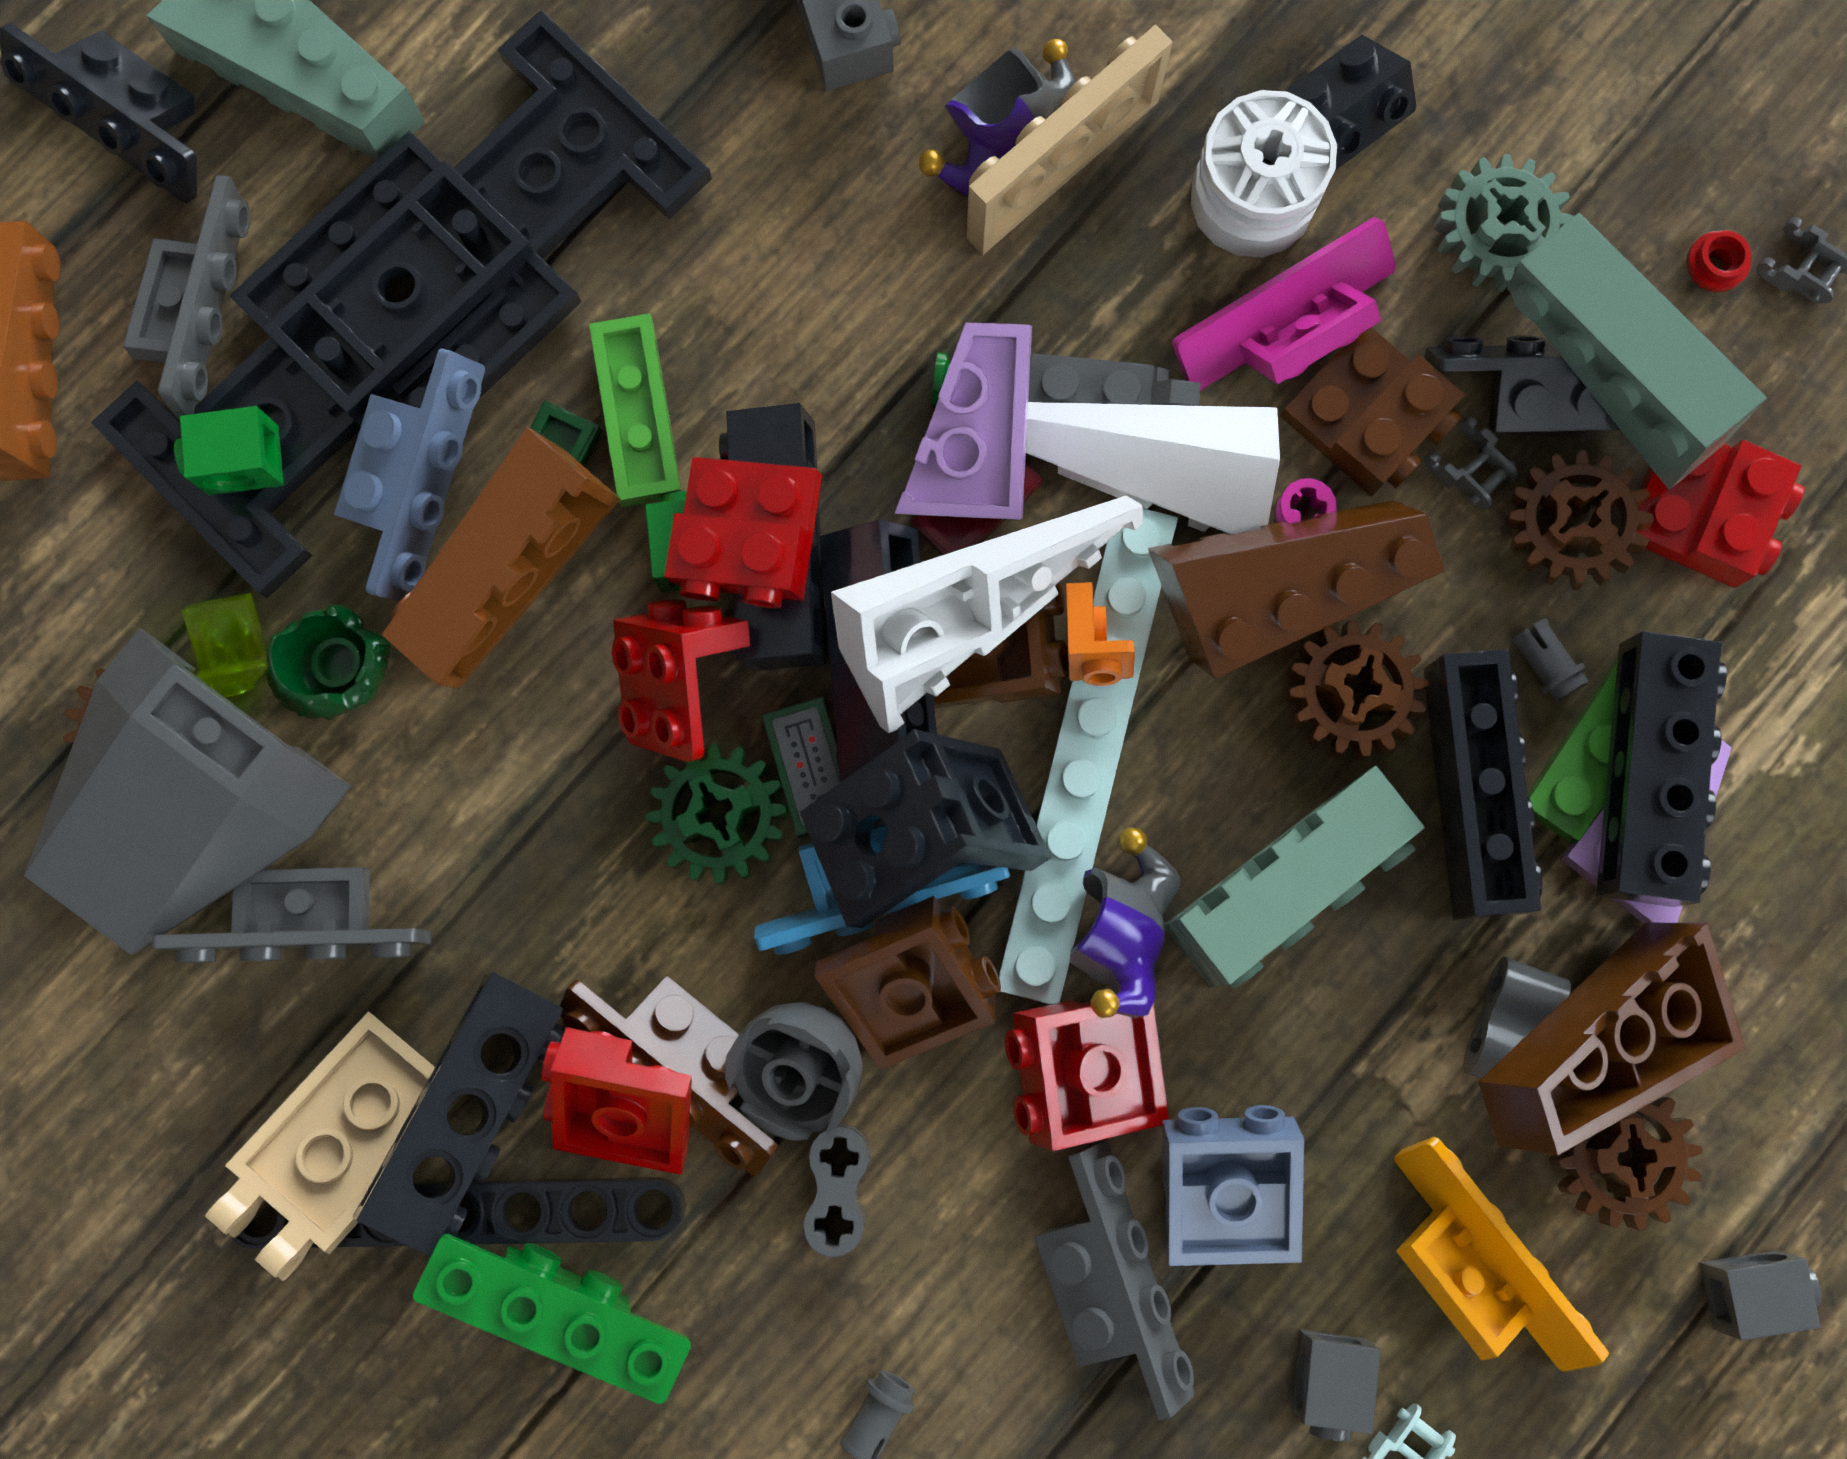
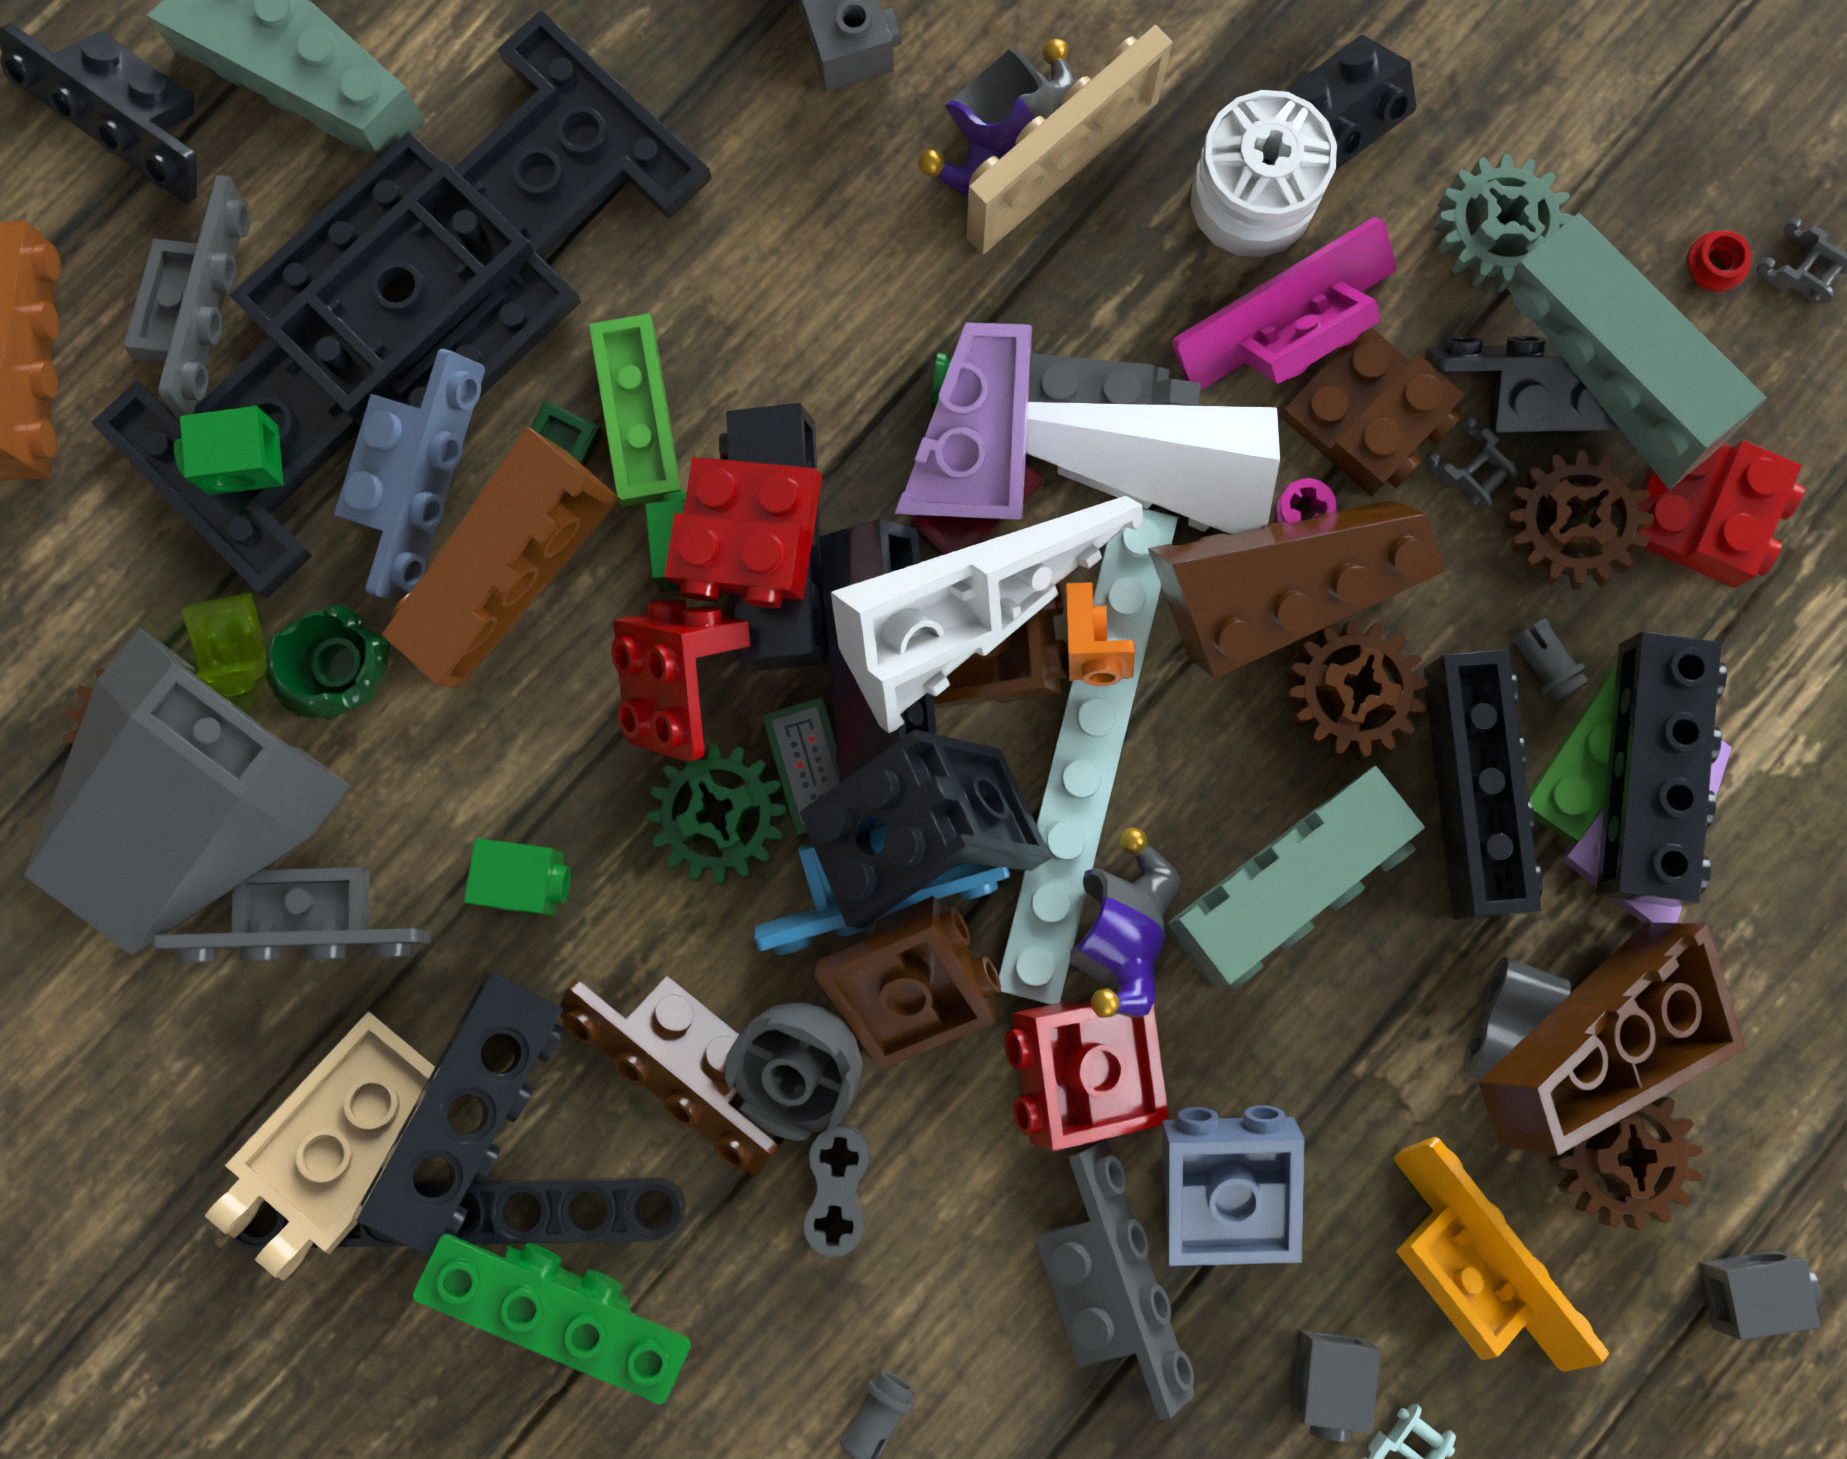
(517, 877): none -> green brick
(615, 1107): red plate -> none

